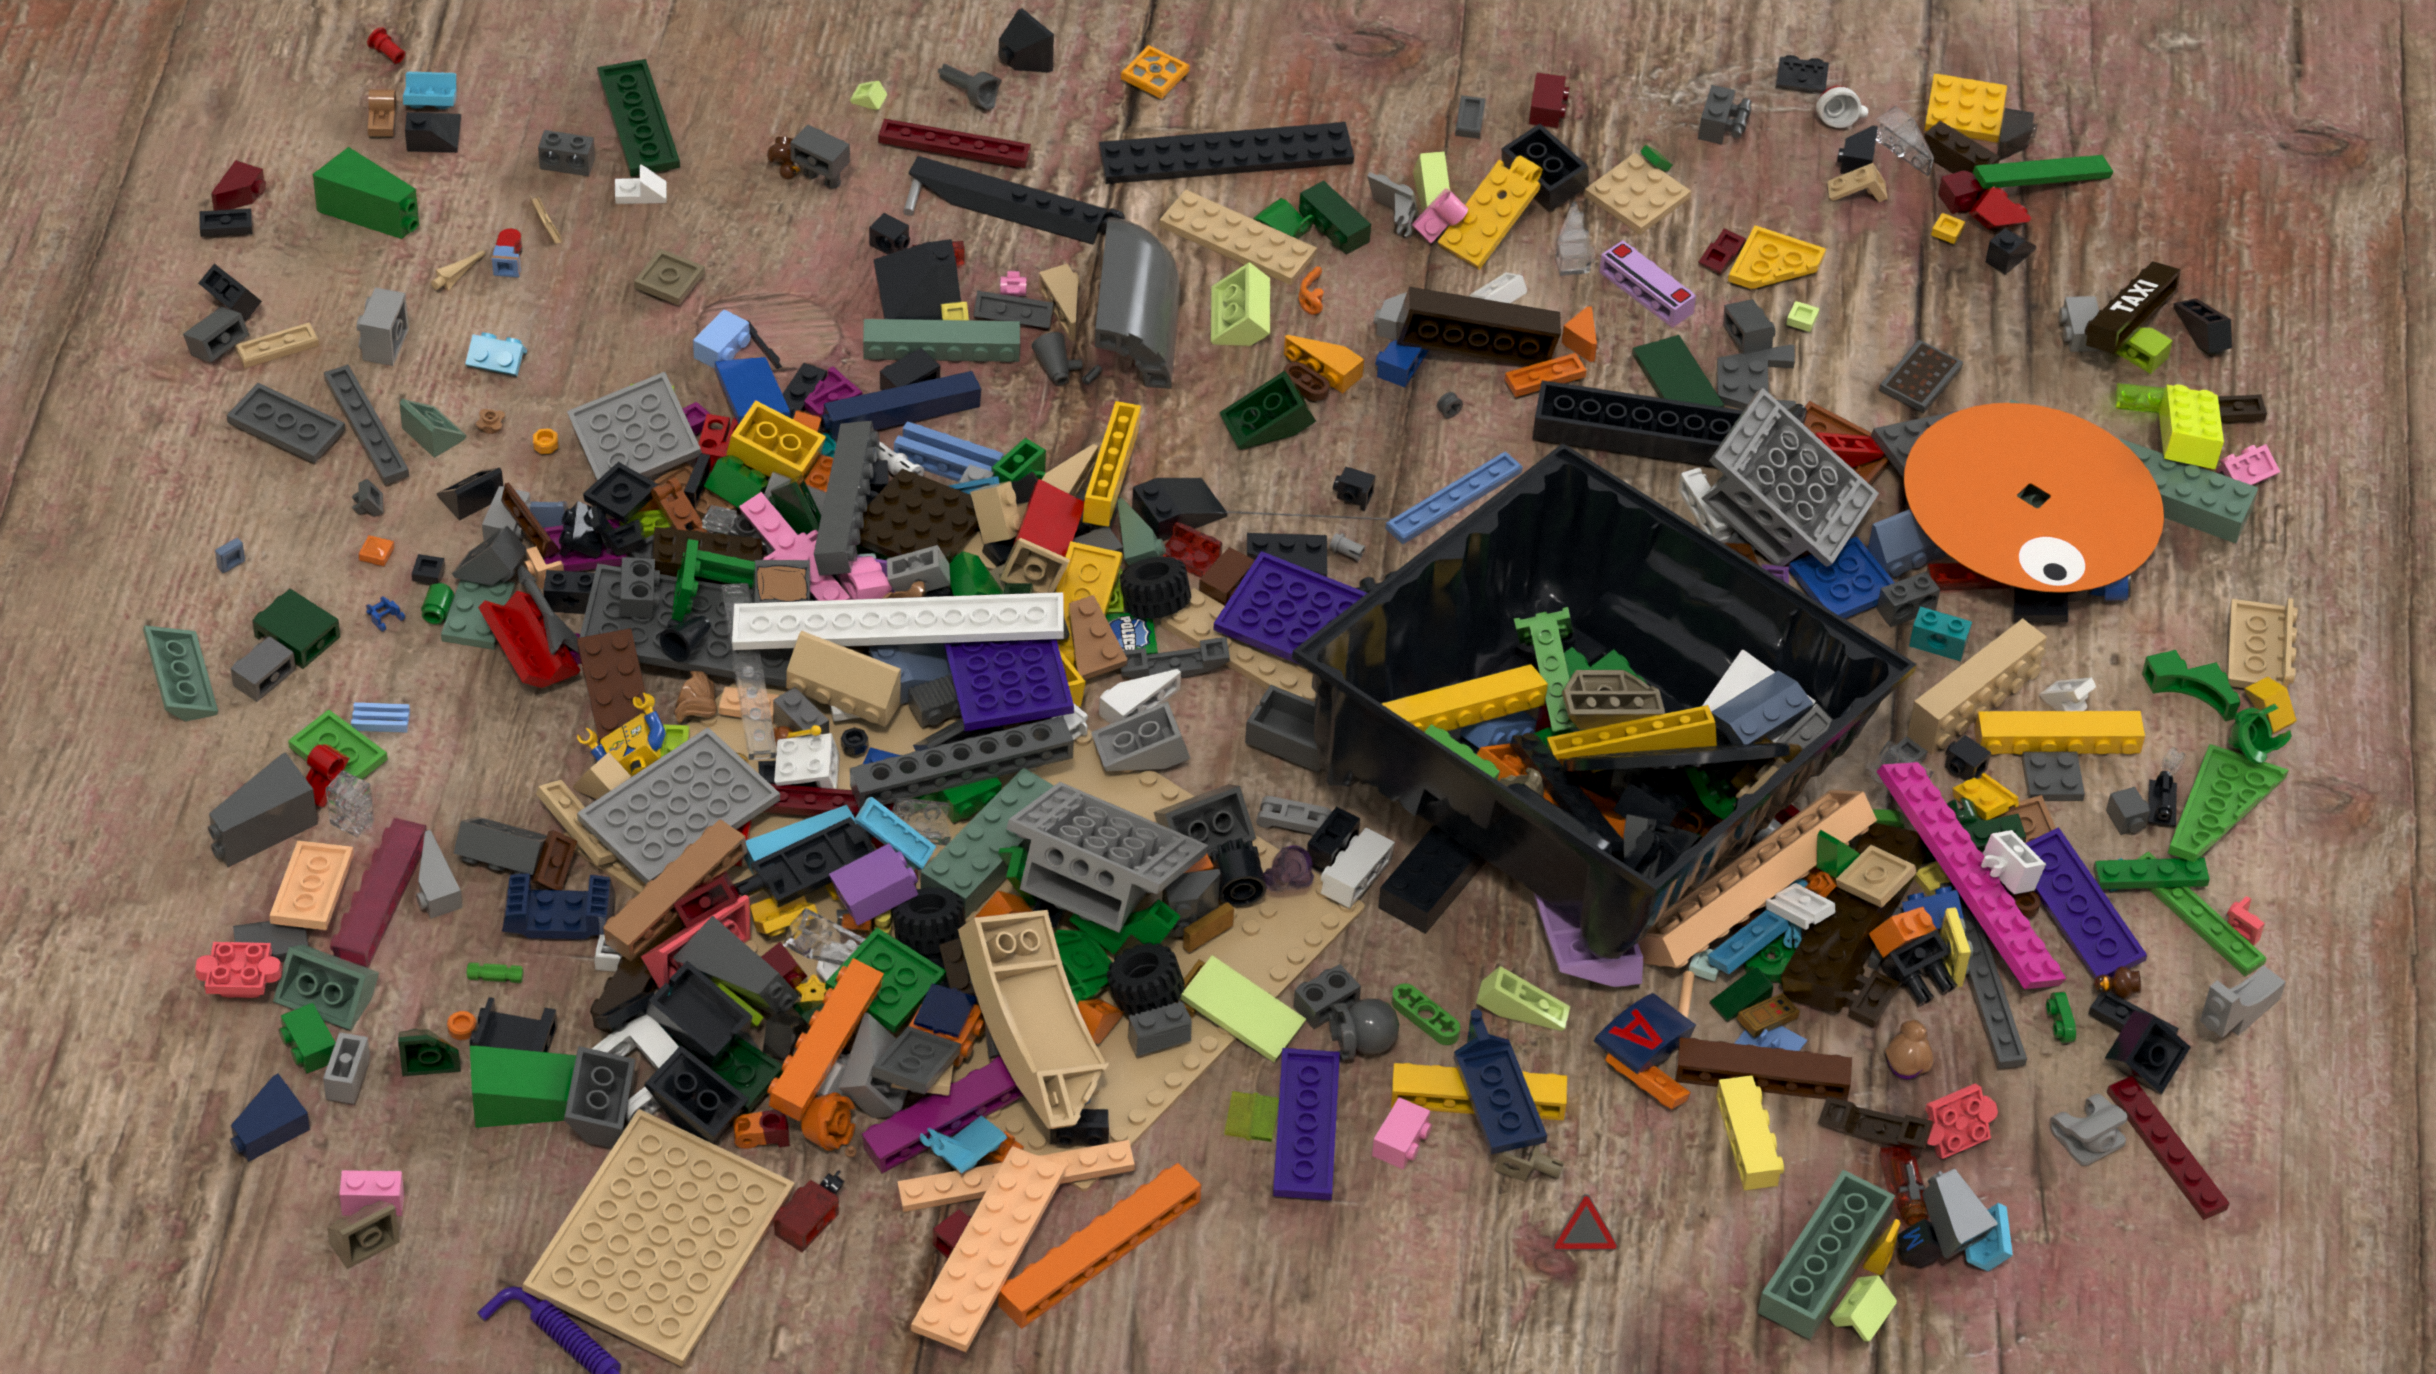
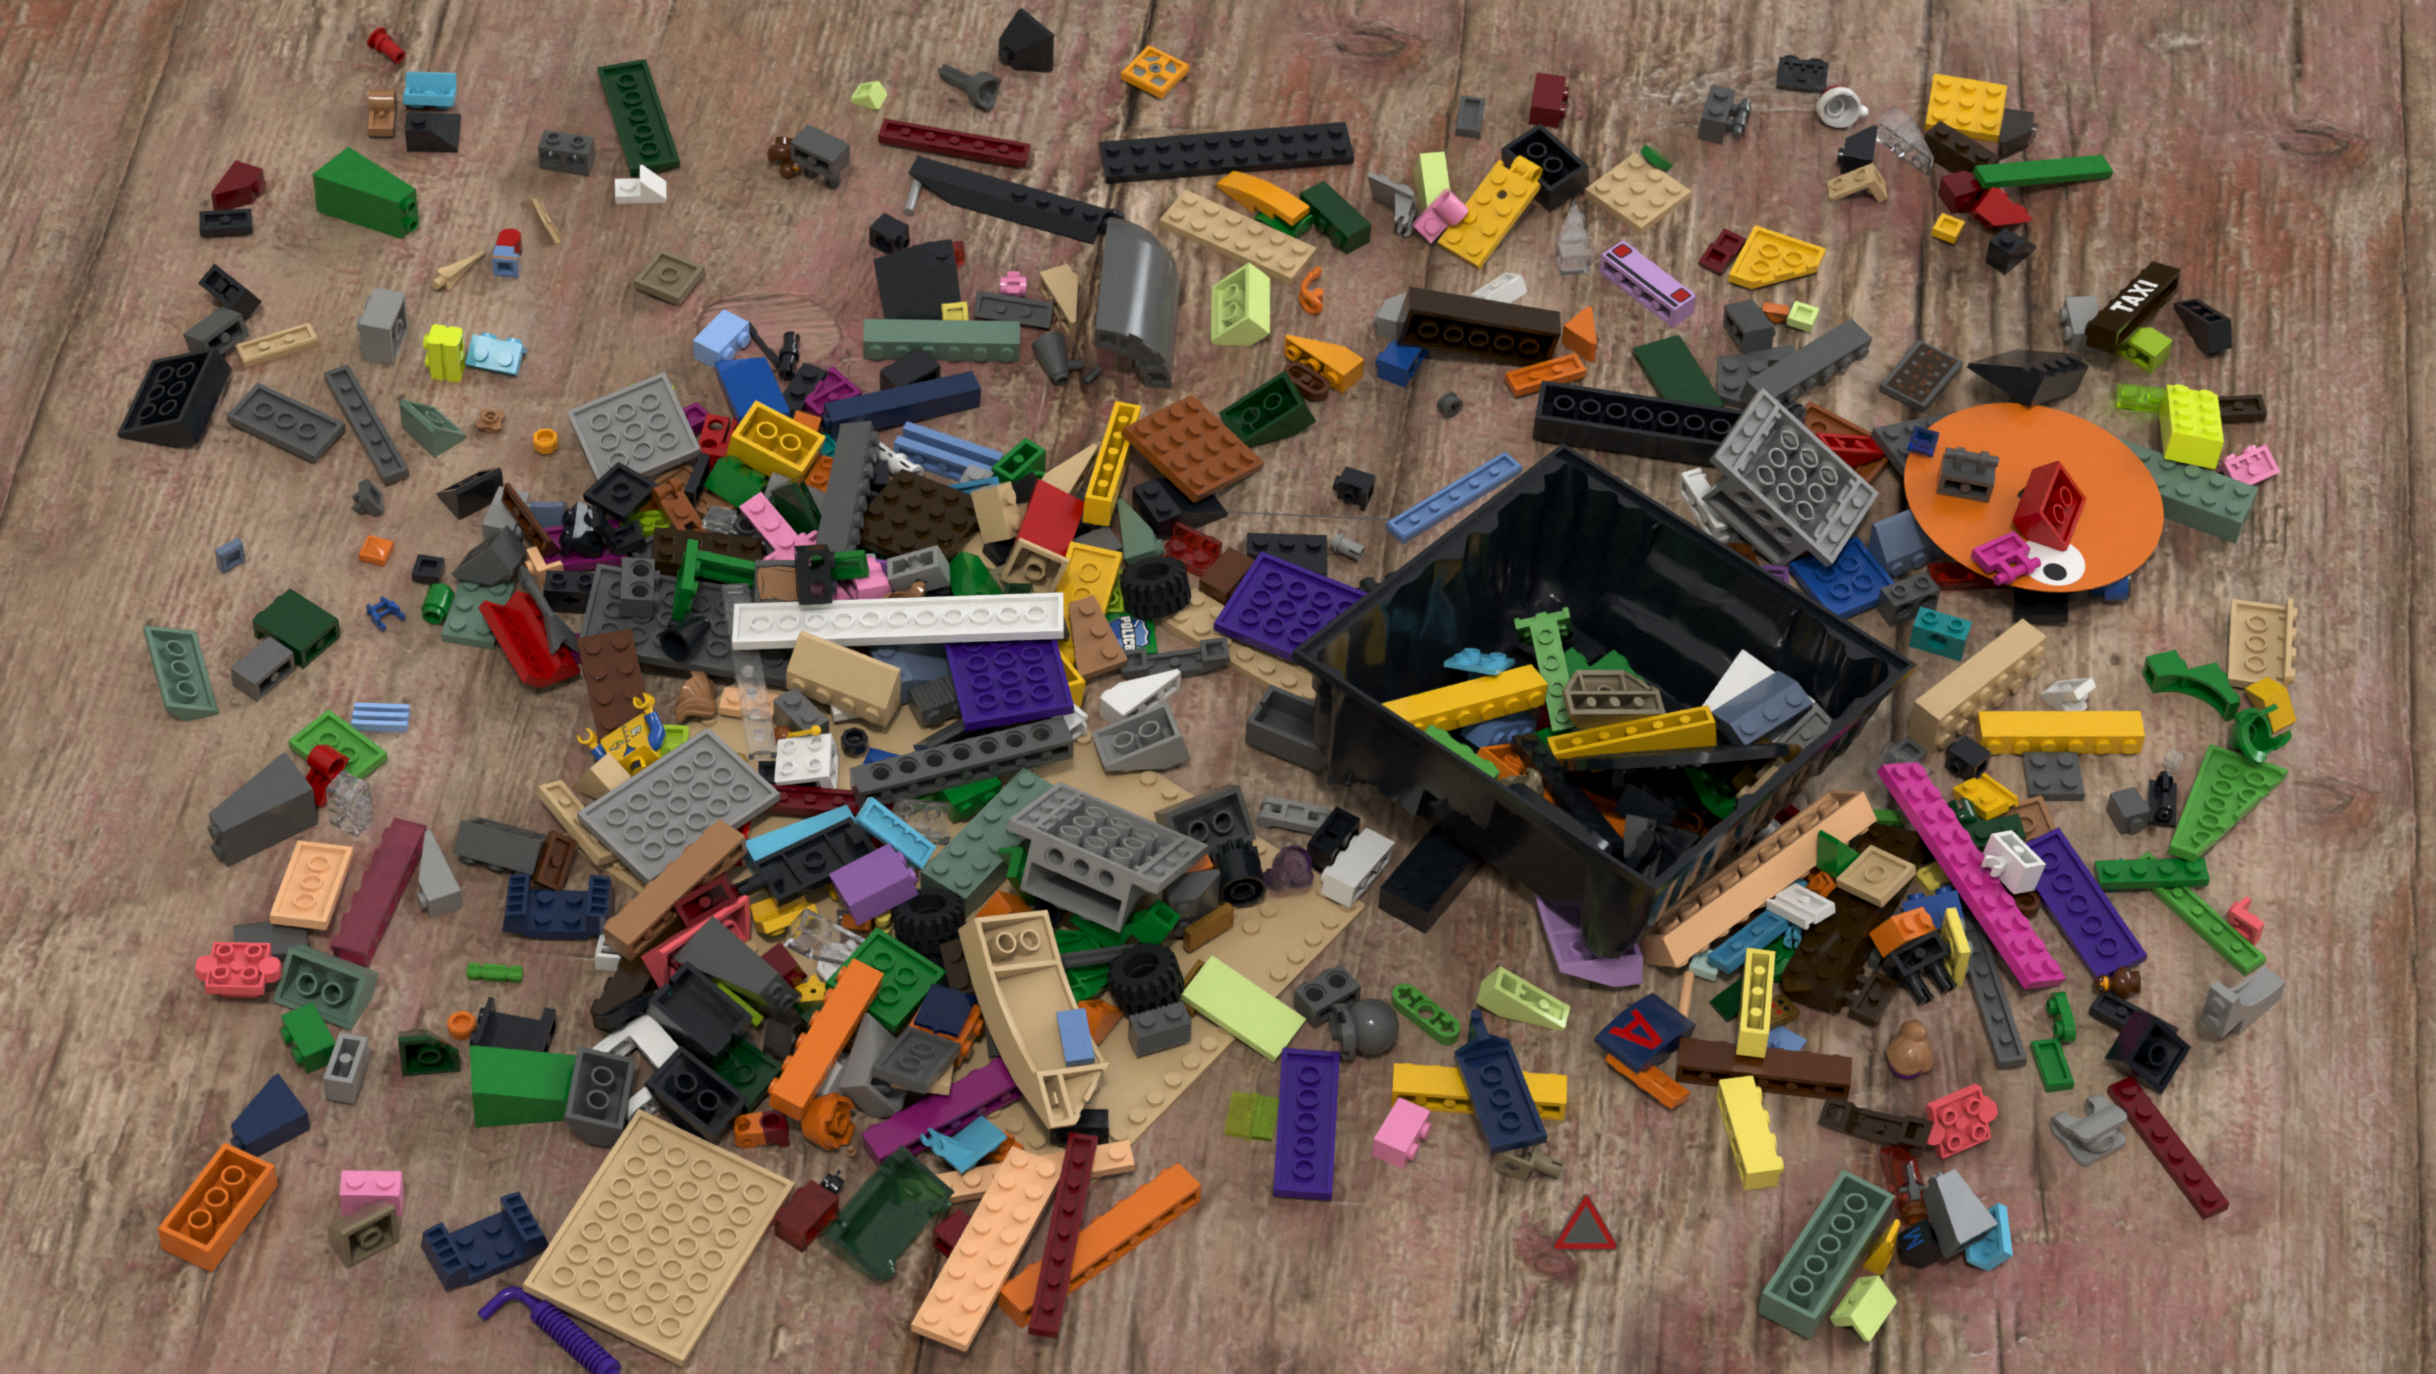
(176, 399): none -> black slope
(217, 1207): none -> orange brick
(445, 353): none -> neon yellow brick
(484, 1246): none -> dark blue plate
(789, 355): none -> black pin
(807, 575): none -> black brick
(847, 565): none -> green tile
(886, 1214): none -> clear green windscreen
(1063, 1235): none -> dark red plate
(1075, 1037): none -> medium blue tile
(1093, 956): none -> dark grey axle
(1192, 448): none -> dark orange plate
(1263, 196): none -> light orange slope
(1476, 662): none -> medium azure plate
(1755, 1003): none -> light yellow brick
(1775, 312): none -> orange tile
(1811, 364): none -> dark grey brick
(1923, 441): none -> clear blue plate
(1967, 474): none -> dark grey brick
(2003, 551): none -> dark pink plate
(2032, 375): none -> black slope
(2049, 507): none -> red slope
(2051, 1065): none -> green tile

